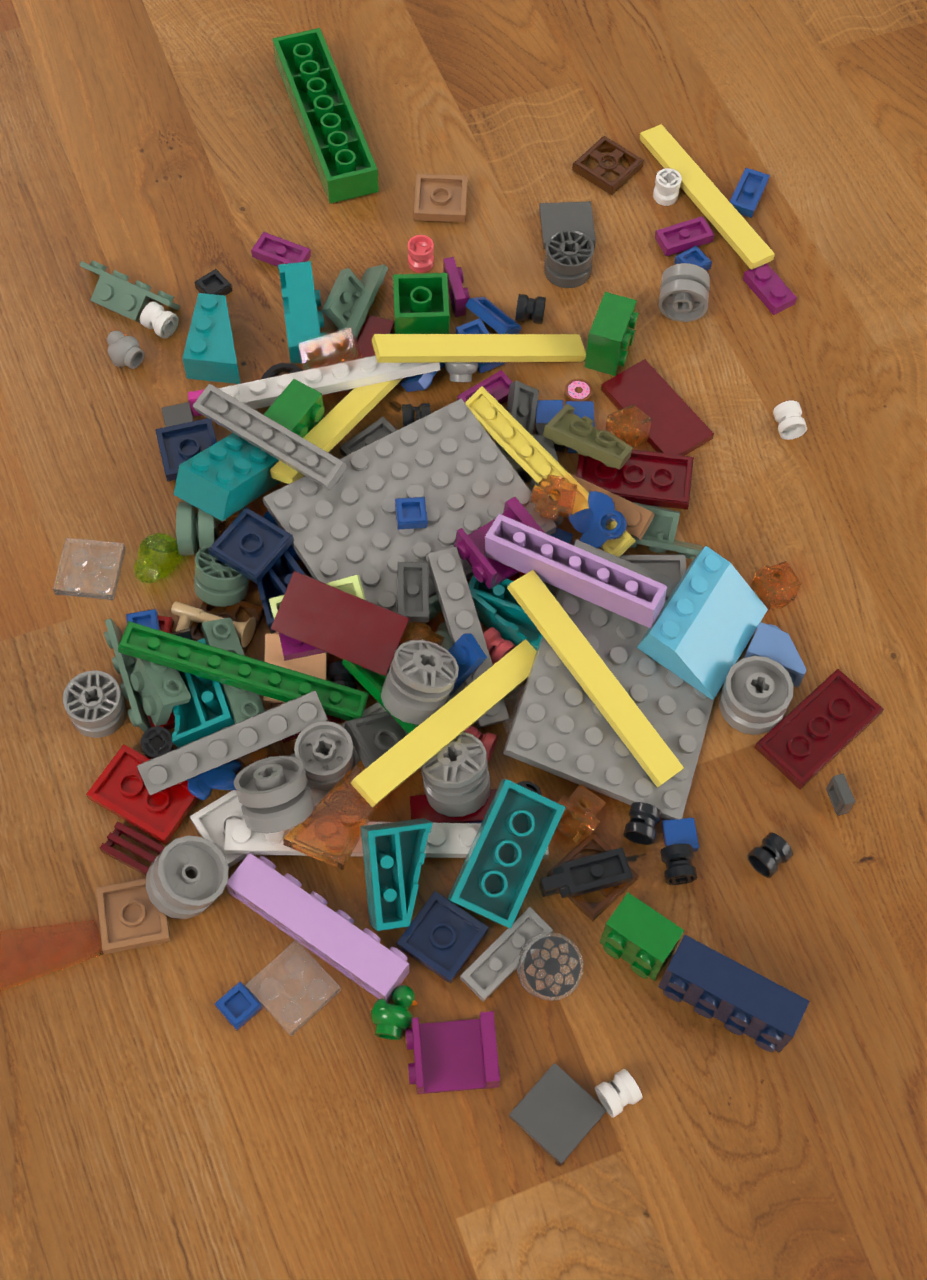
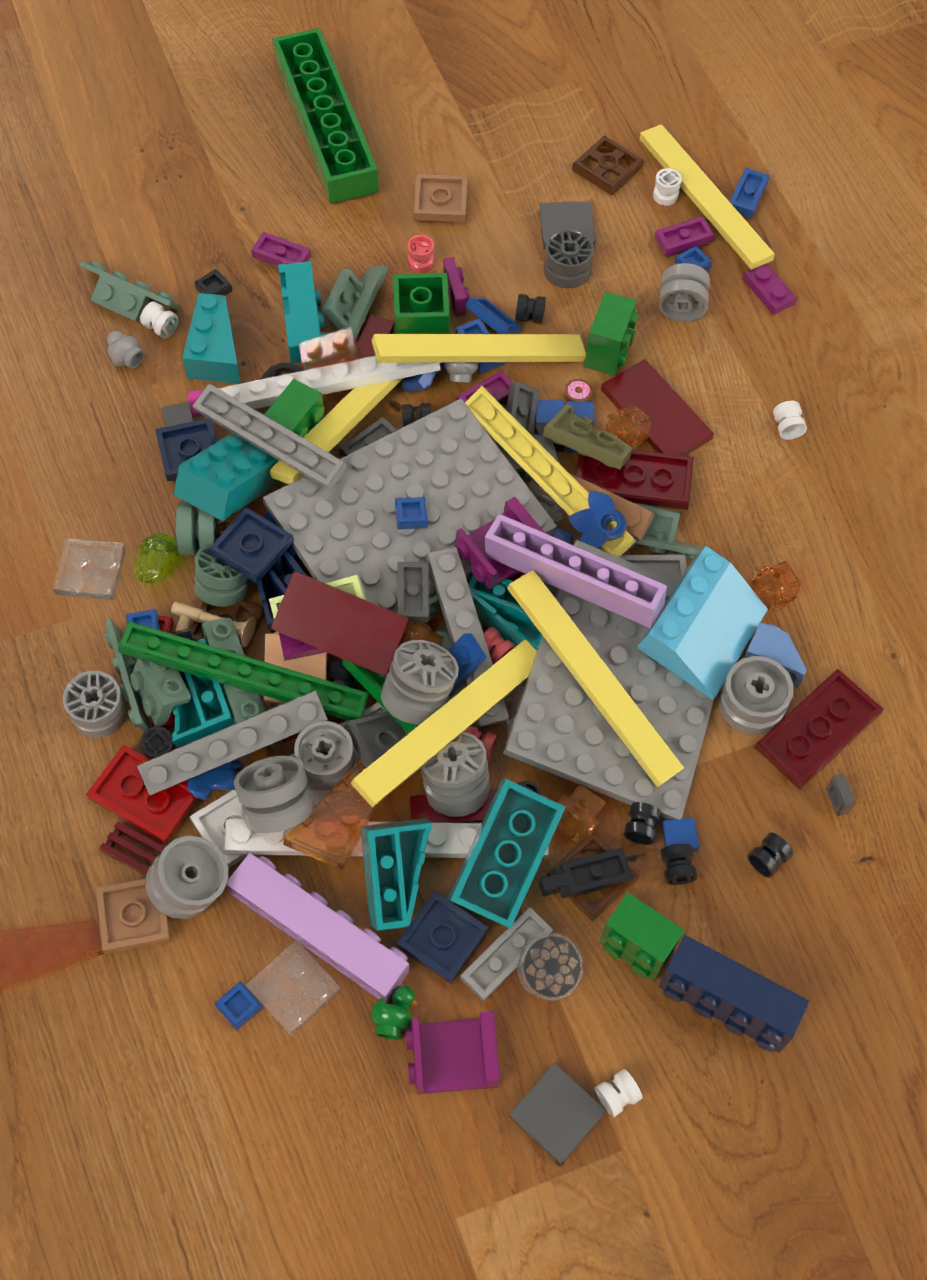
(564, 495): clear orange brick -> none

